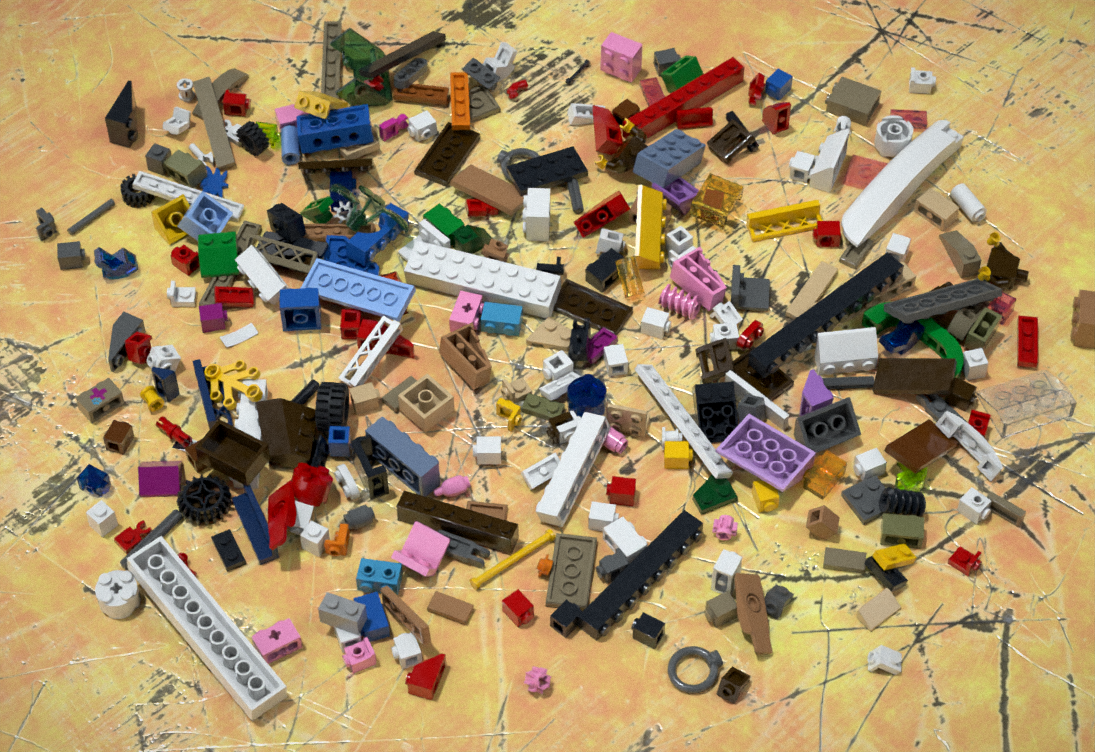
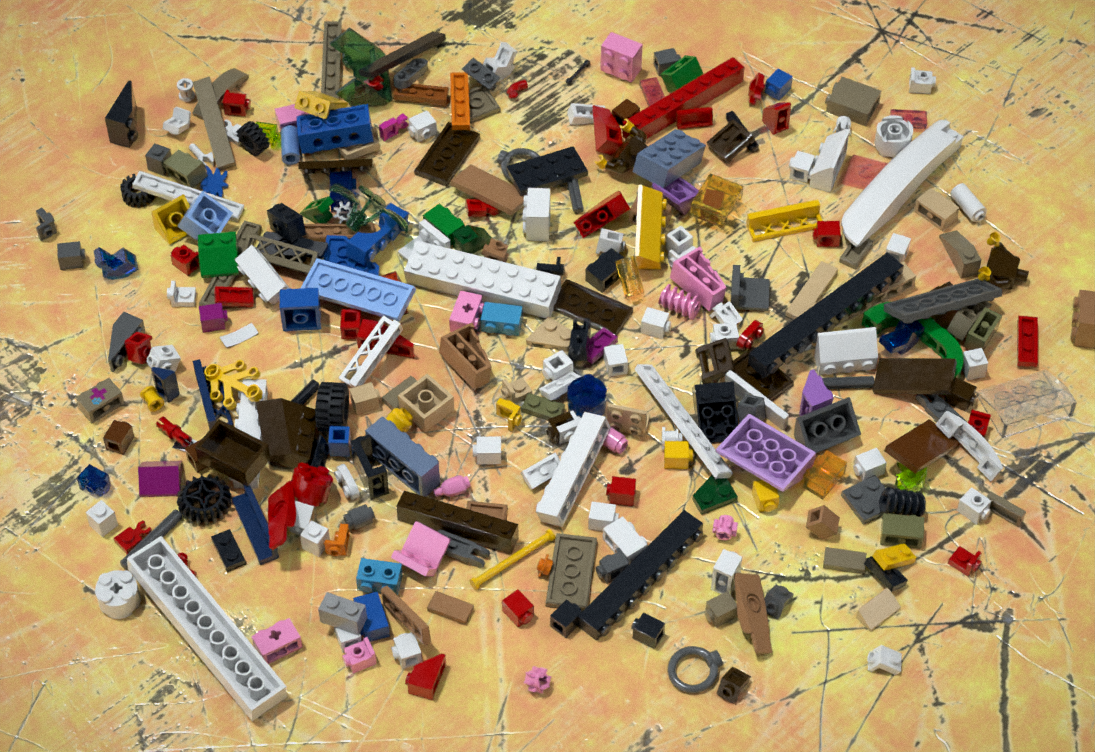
(90, 217): dark grey bar -> none
(401, 419): none -> yellow head
(1003, 305): clear pink brick -> none

